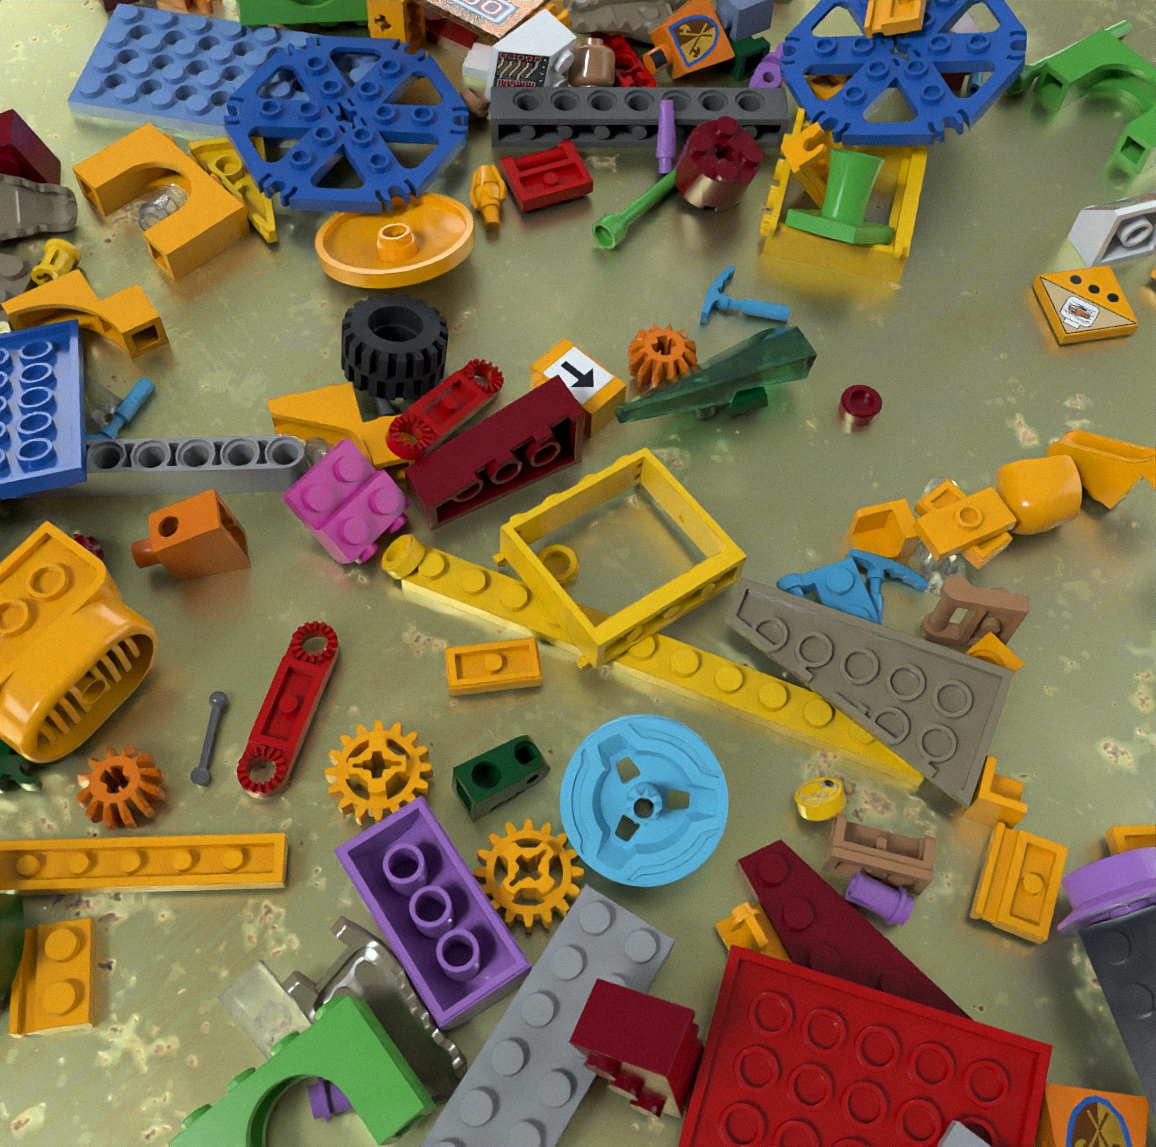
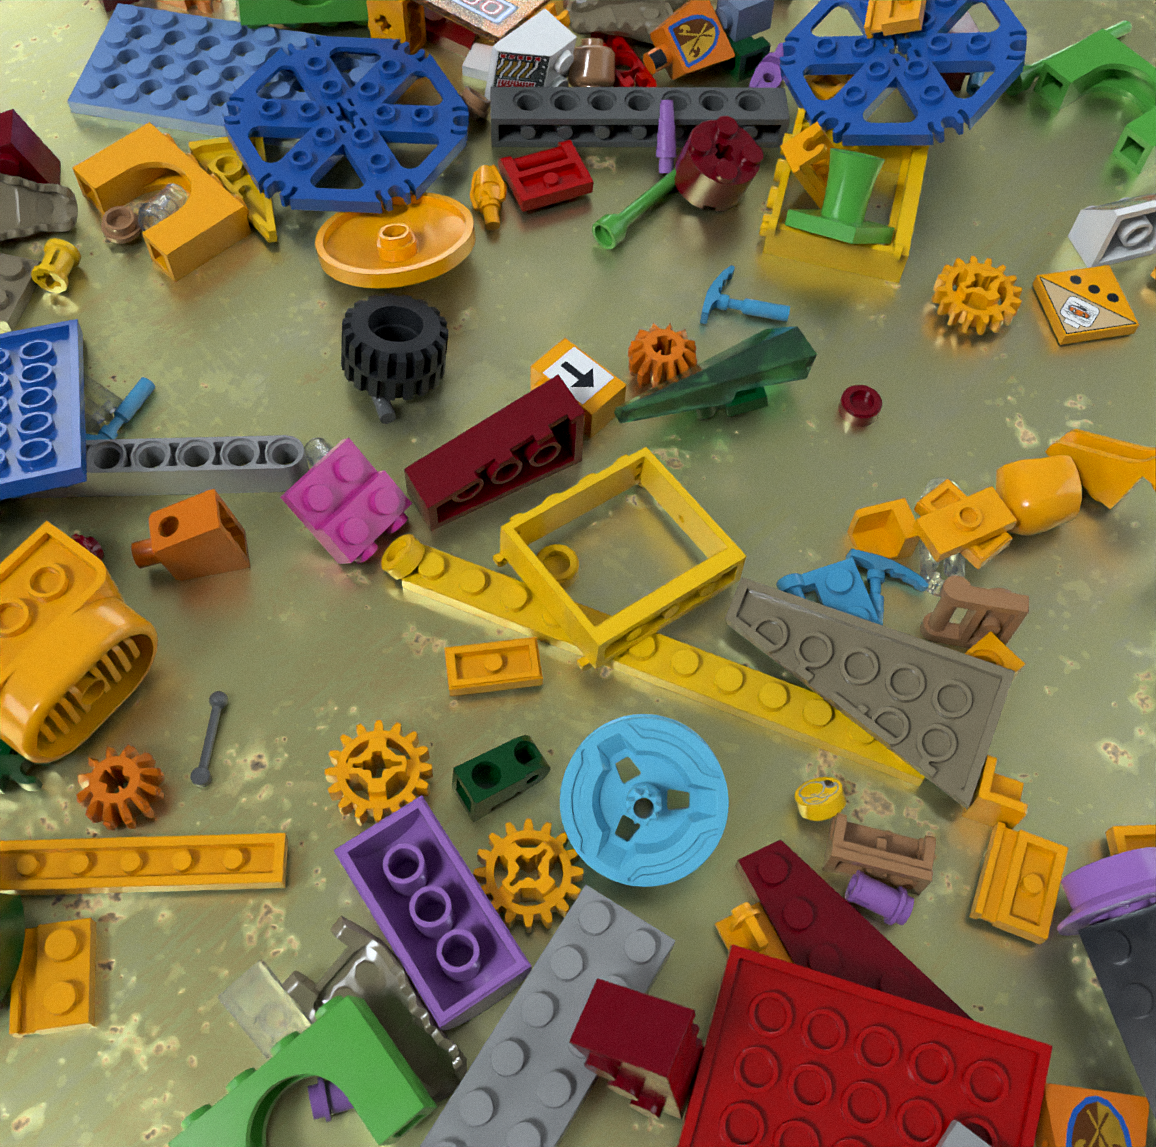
(120, 225): none -> medium nougat plate
(122, 318): light orange arch -> none
(288, 710): red plate -> none
(336, 416): light orange arch -> none
(444, 409): red plate -> none
(977, 295): none -> light orange gear

